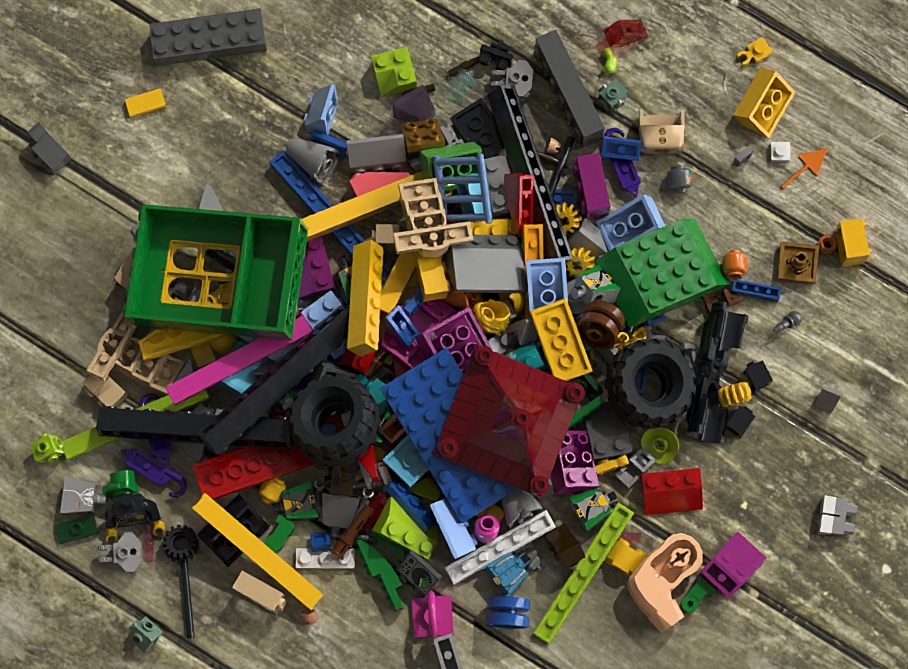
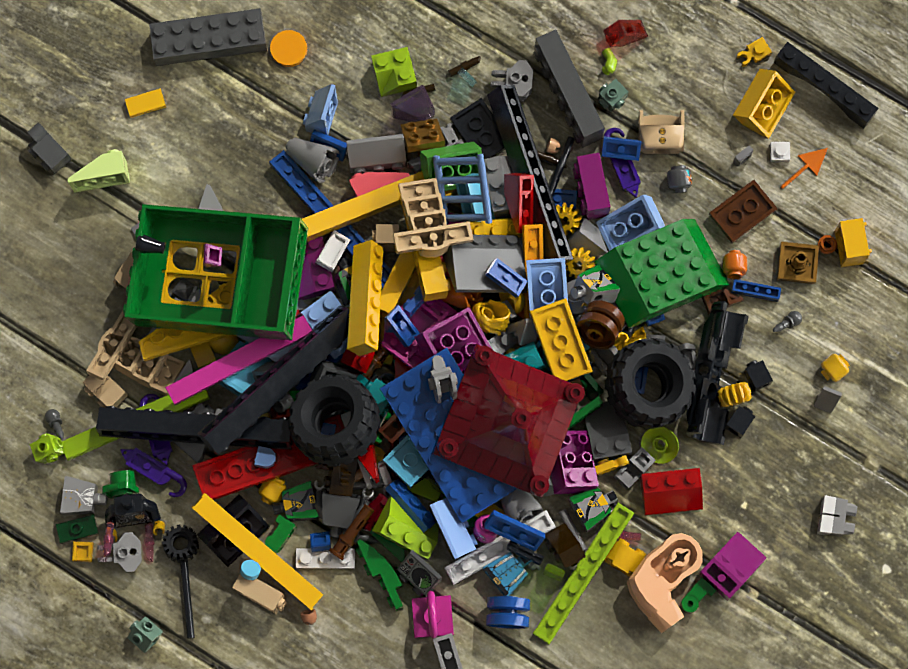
(53, 418): none -> dark grey bar
(82, 552): none -> yellow tile
(104, 171): none -> yellowish green slope
(108, 539): none -> clear pink piece
(149, 245): none -> black cone
(212, 256): none -> magenta slope
(250, 570): none -> medium azure tile
(265, 457): none -> medium blue tile
(288, 48): none -> light orange tile
(332, 251): none -> white tile
(442, 379): none -> light grey hinge
(496, 52): black hips -> none
(506, 278): none -> plate
(514, 530): none -> blue plate
(524, 552): none -> black axle
(554, 572): none -> clear neon green tile
(567, 520): none -> light grey piece
(743, 211): none -> reddish brown plate
(835, 367): none -> yellow head
(849, 101): none -> black arch

